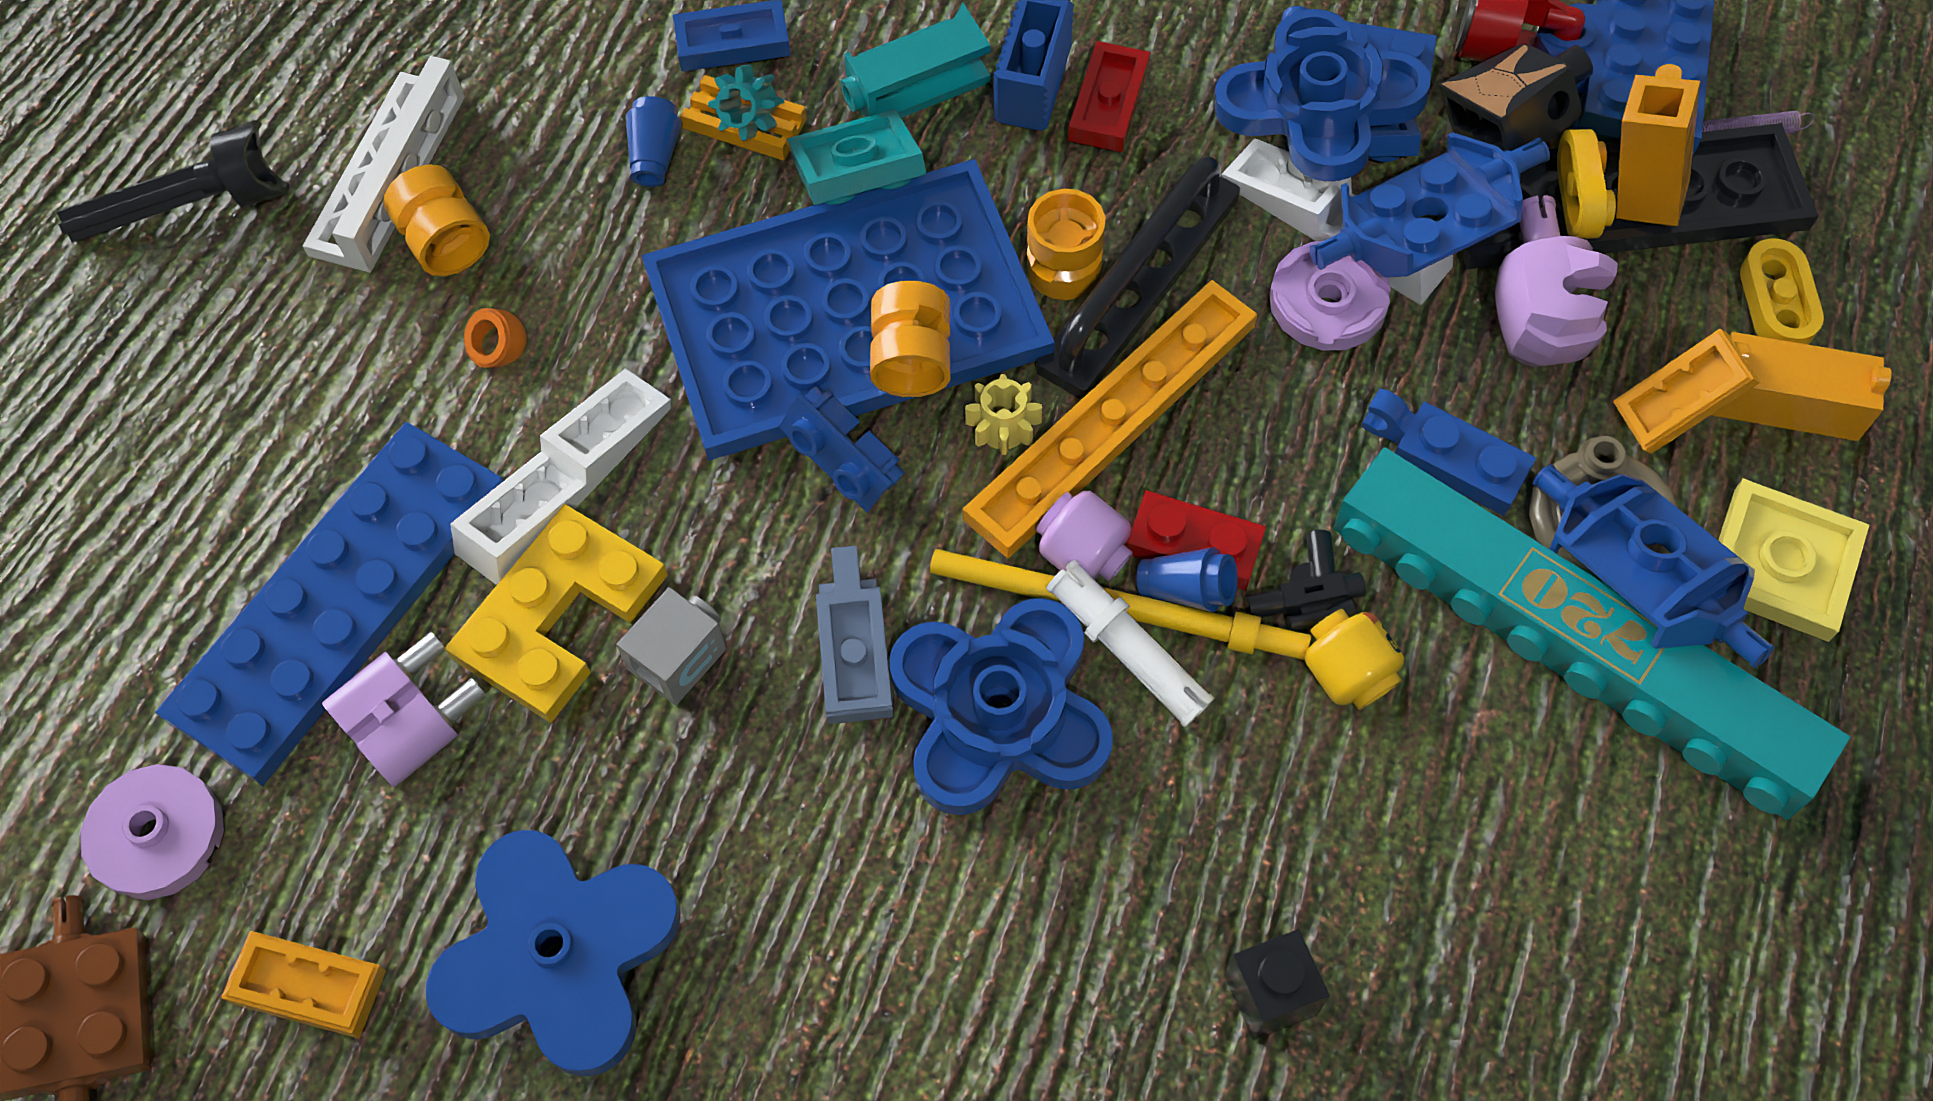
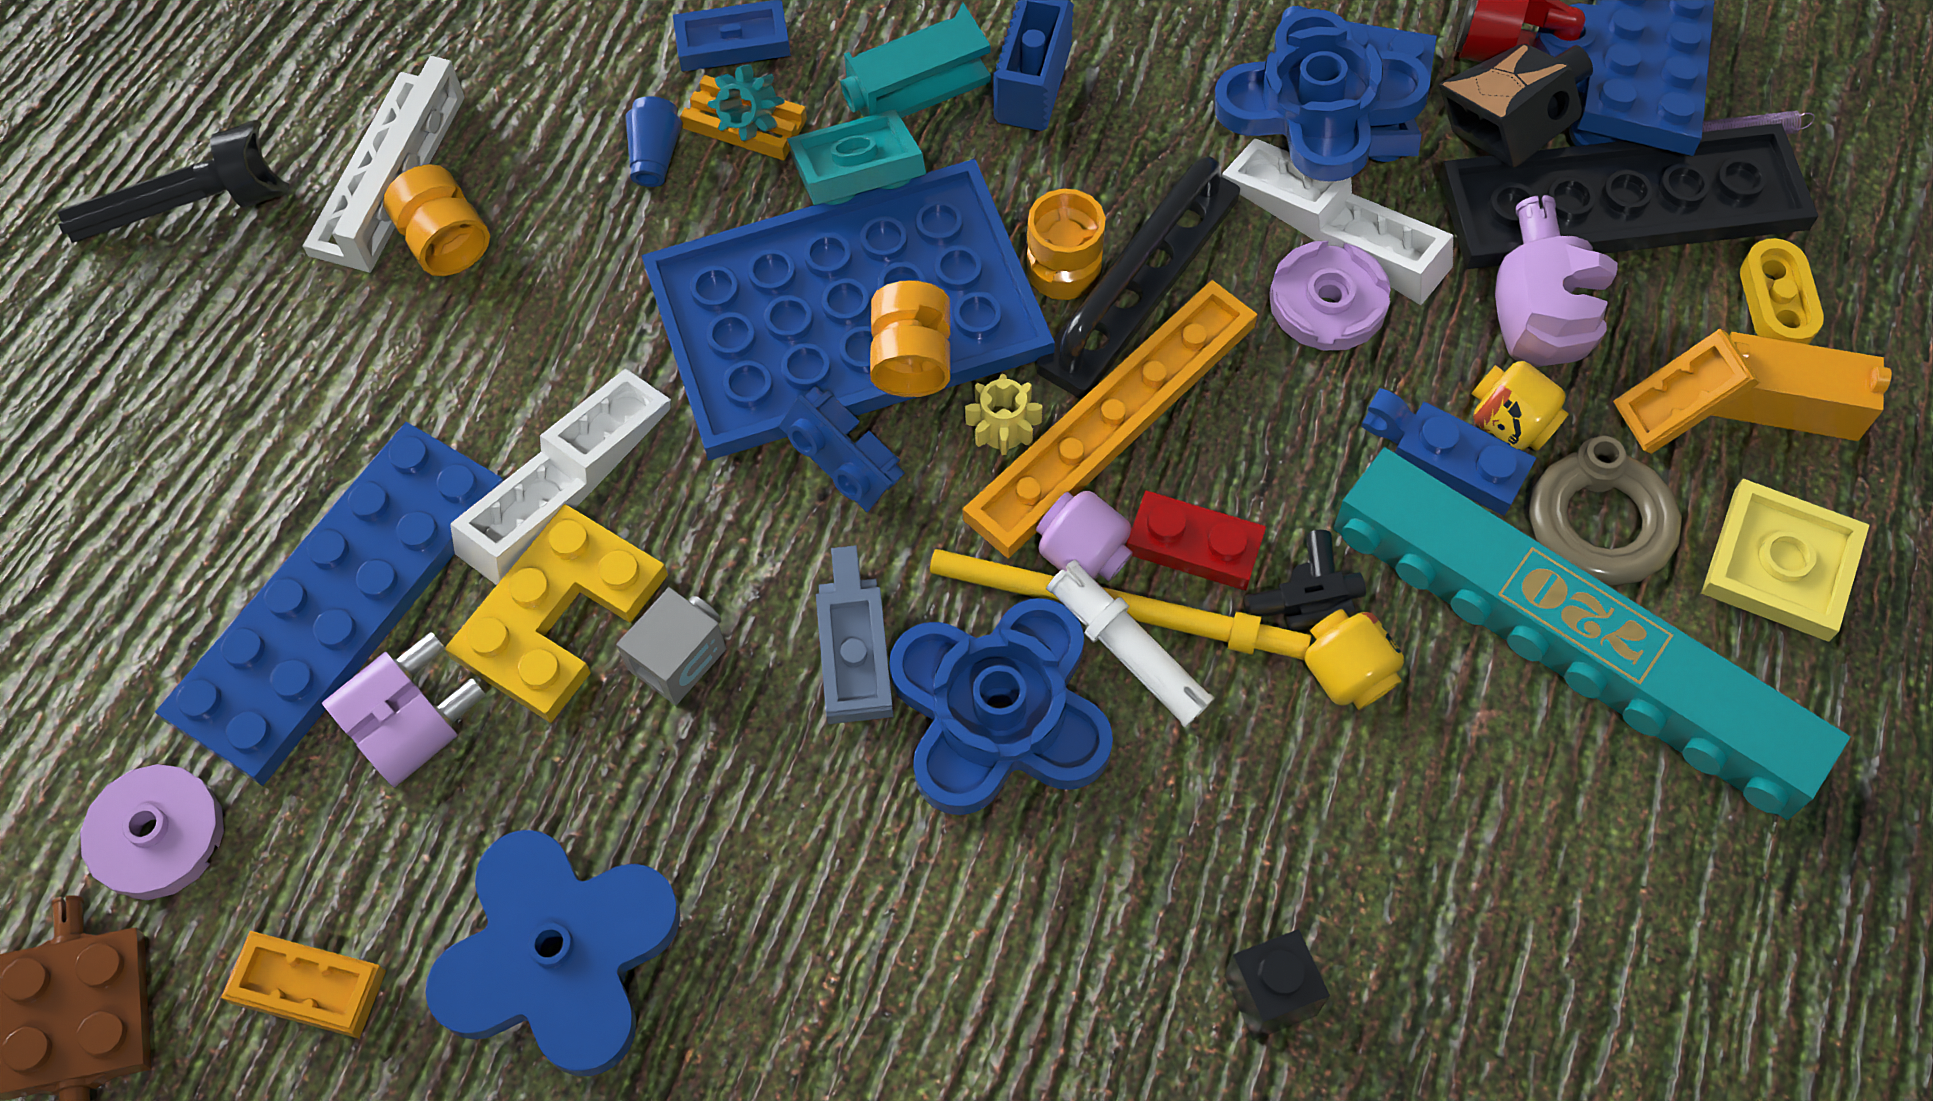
(511, 337): orange piece -> none
(1109, 96): red plate -> none
(1191, 579): blue cone -> none
(1468, 186): blue plate -> none
(1519, 406): none -> yellow head
(1582, 184): yellow plate -> none
(1657, 147): light orange brick -> none
(1687, 594): blue plate -> none

